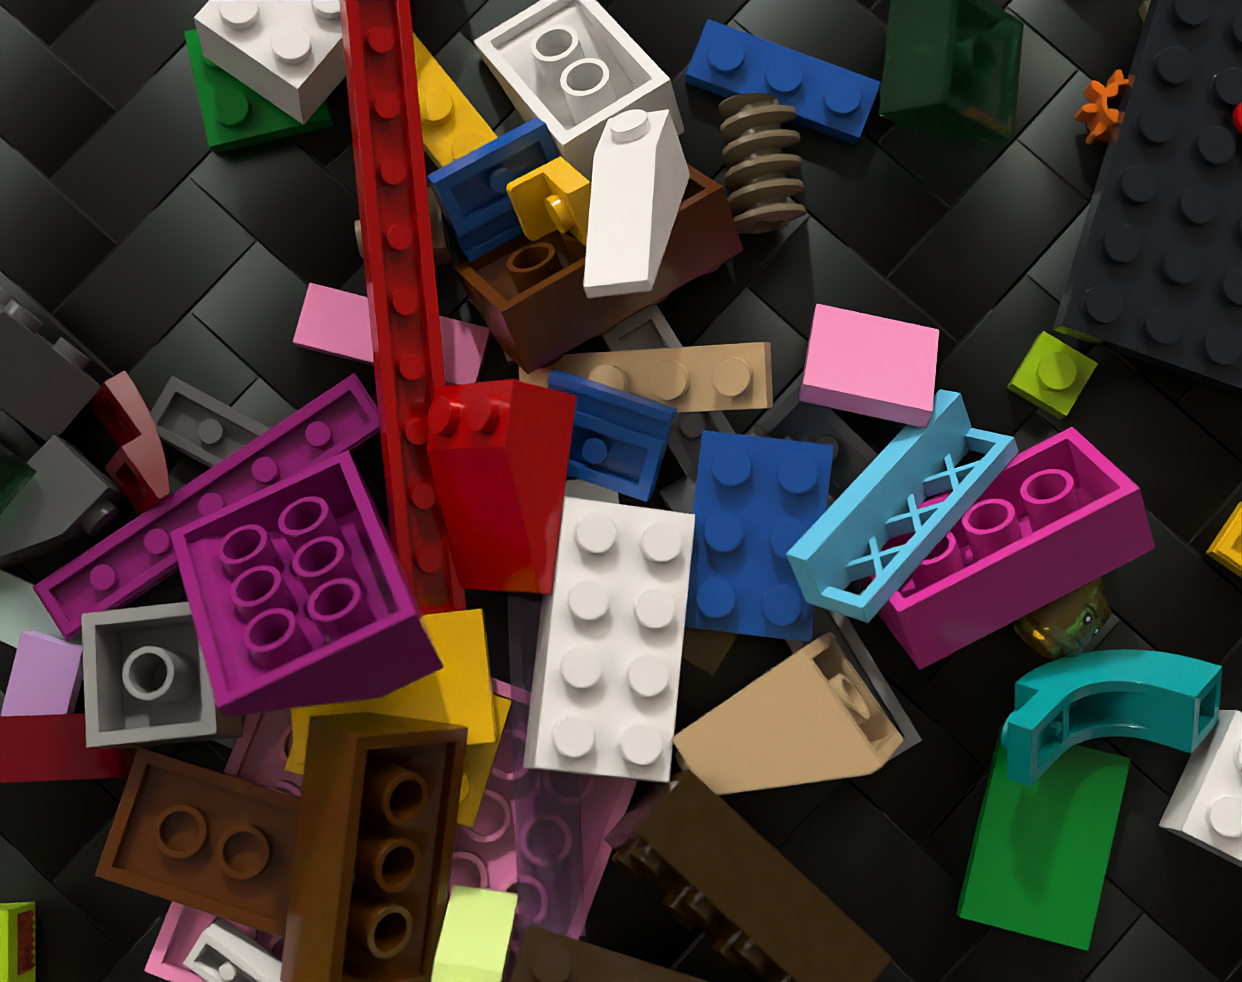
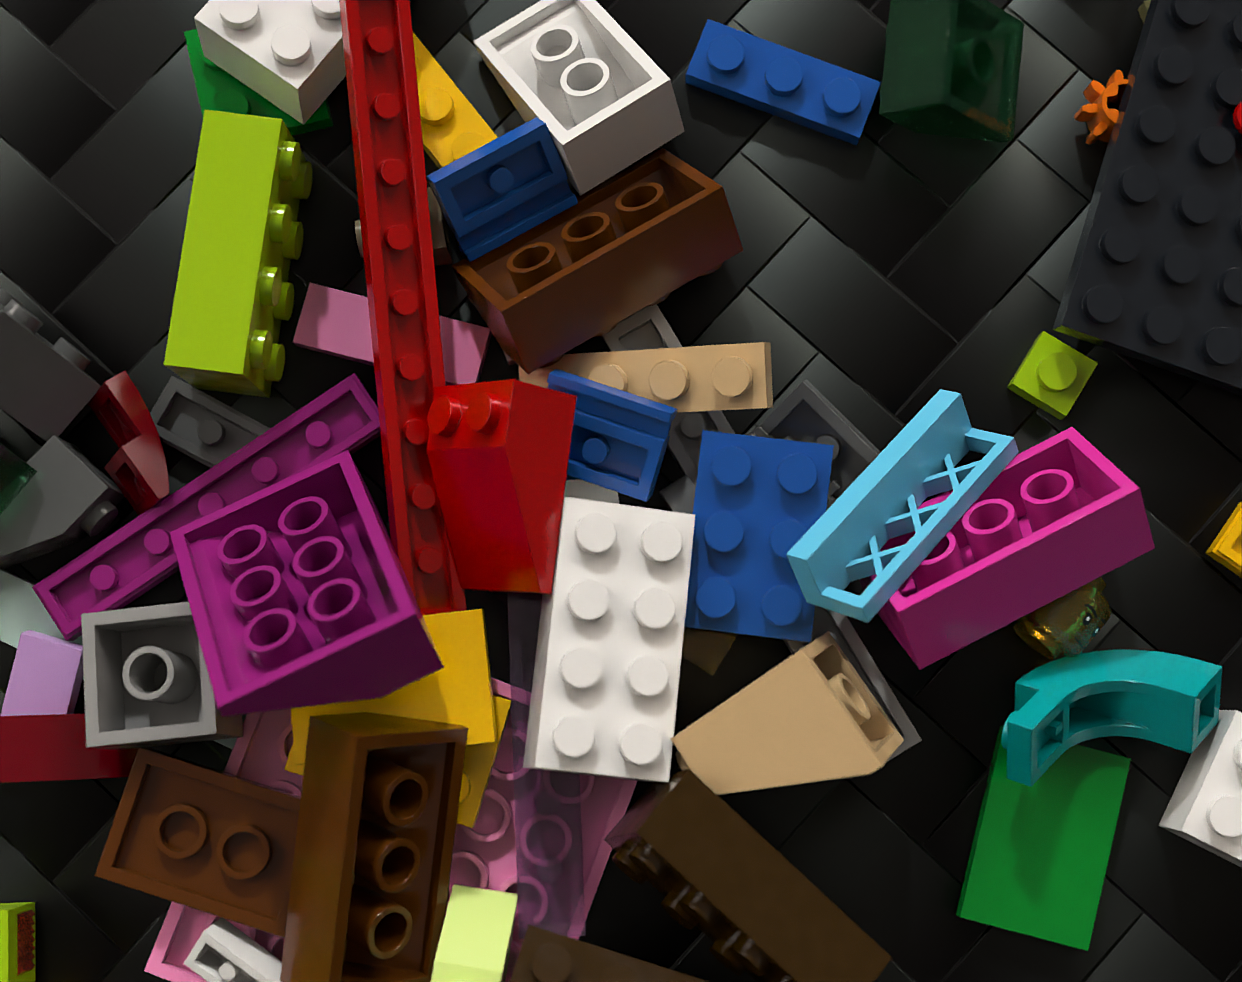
(238, 255): none -> lime brick
(552, 200): yellow bracket -> none
(633, 201): white slope -> none
(758, 162): dark tan piece -> none
(870, 366): bright pink tile -> none

